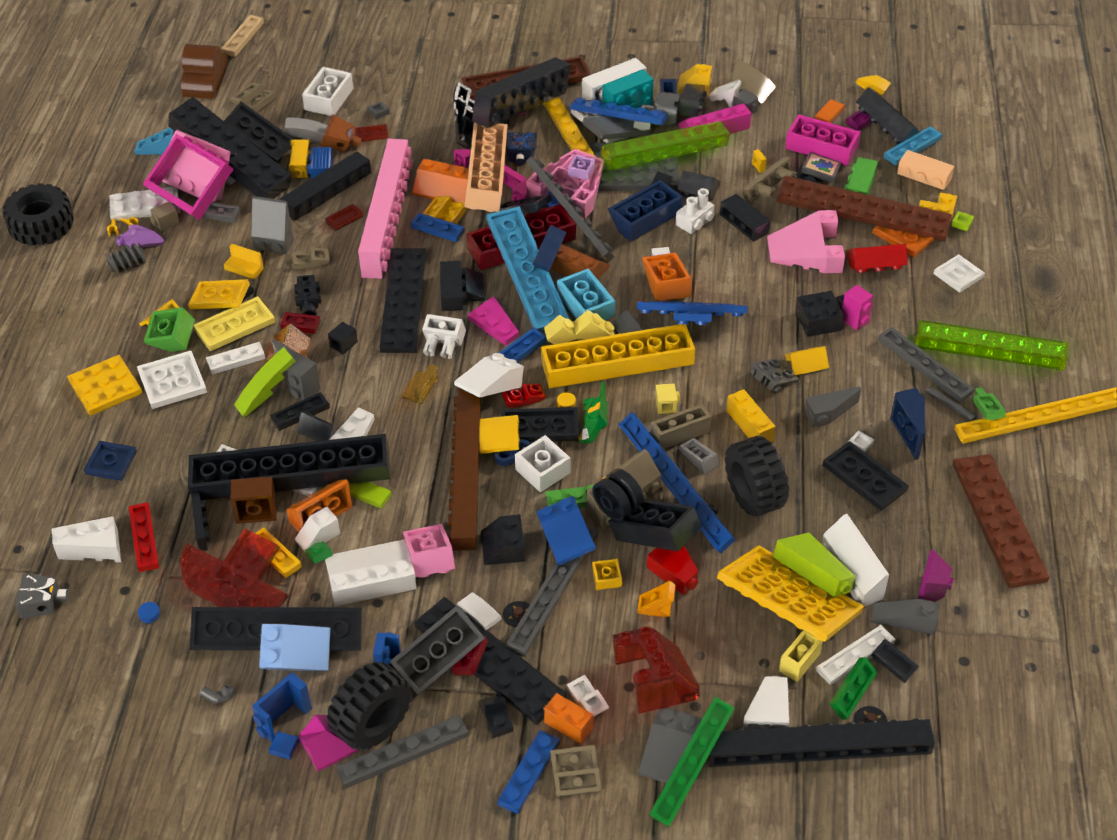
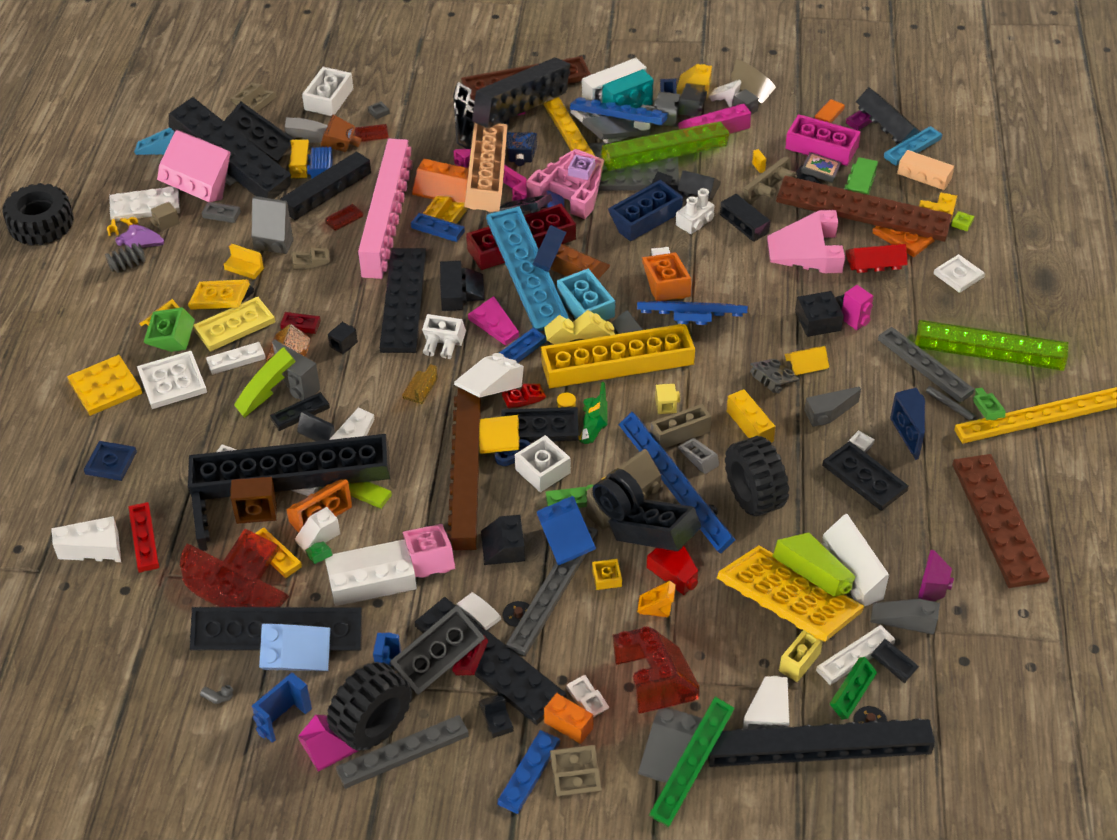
(39, 595): dark grey torso -> none
(149, 612): blue tile -> none
(166, 162): dark pink window -> none
(202, 70): reddish brown brick -> none
(242, 35): tan plate -> none
(283, 745): blue tile -> none
(307, 294): black brick -> none
(575, 212): dark grey plate -> none
(875, 82): yellow slope -> none

